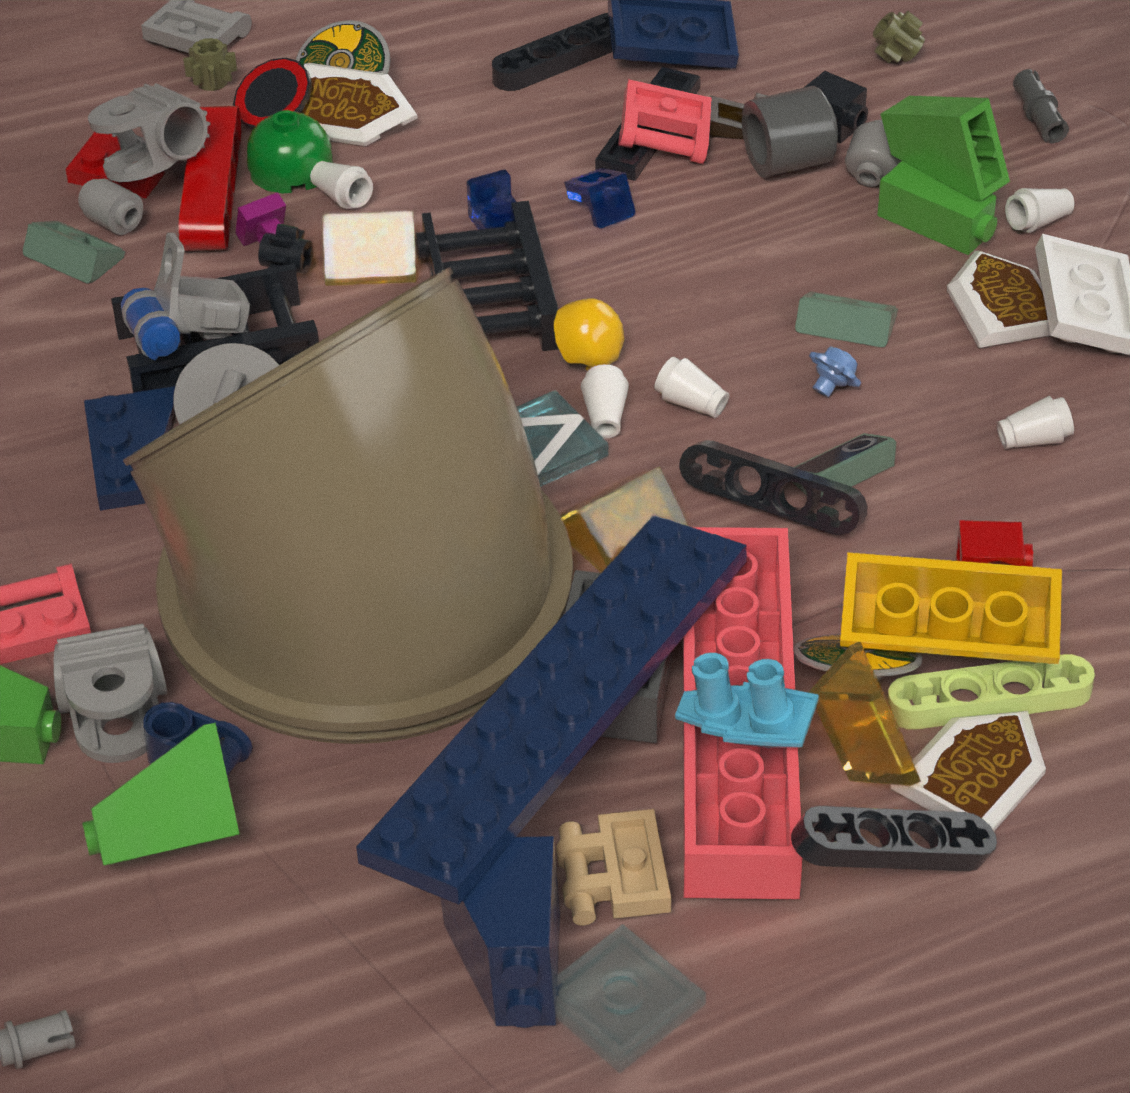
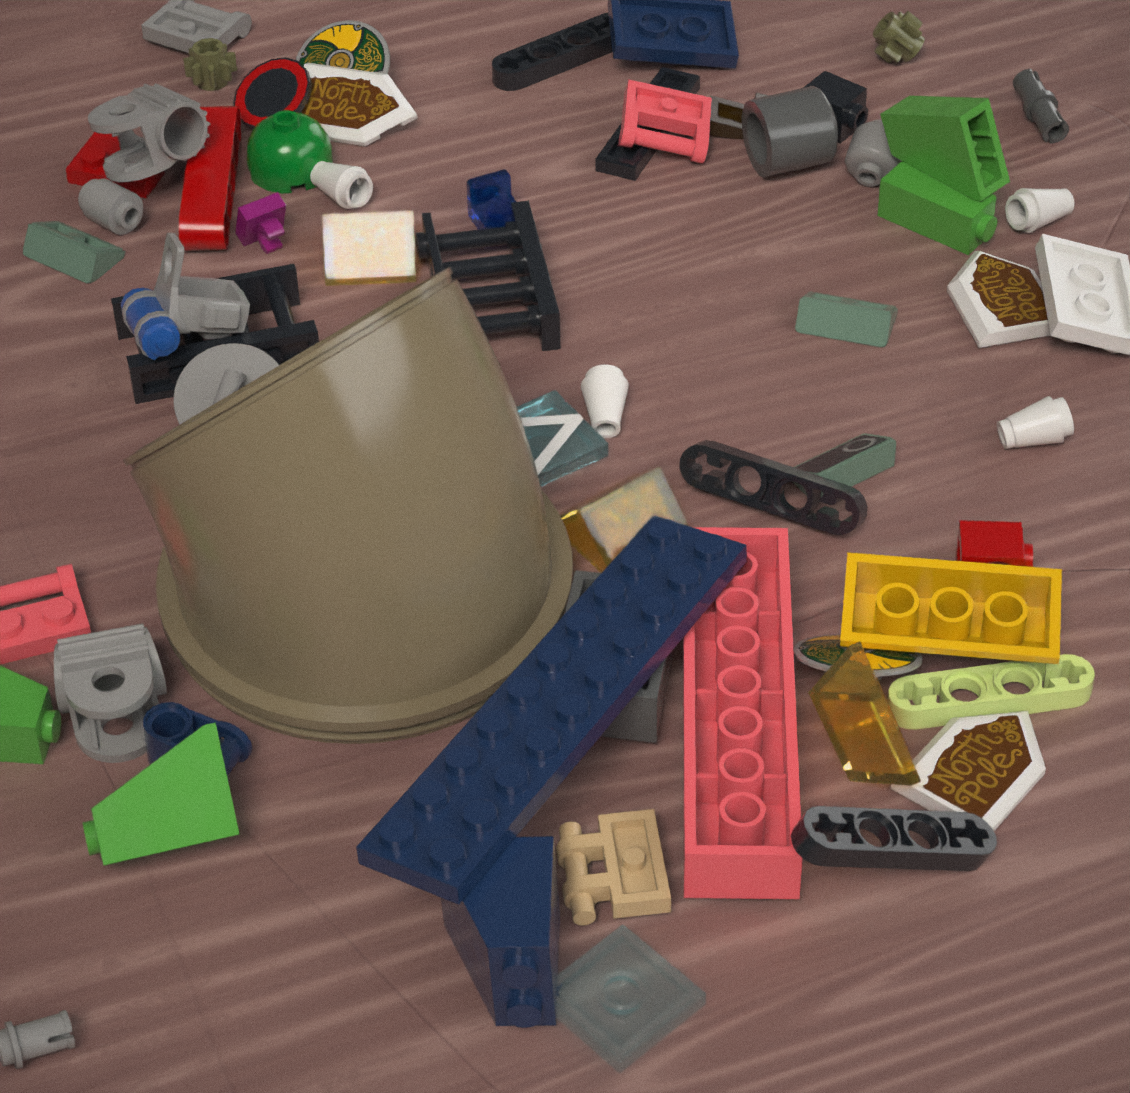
(118, 429): dark blue wing -> none
(286, 248): black gear -> none
(588, 332): yellow hair -> none
(605, 194): clear blue bracket -> none
(690, 387): white cone -> none
(750, 714): medium azure connector -> none
(834, 369): medium blue plant -> none

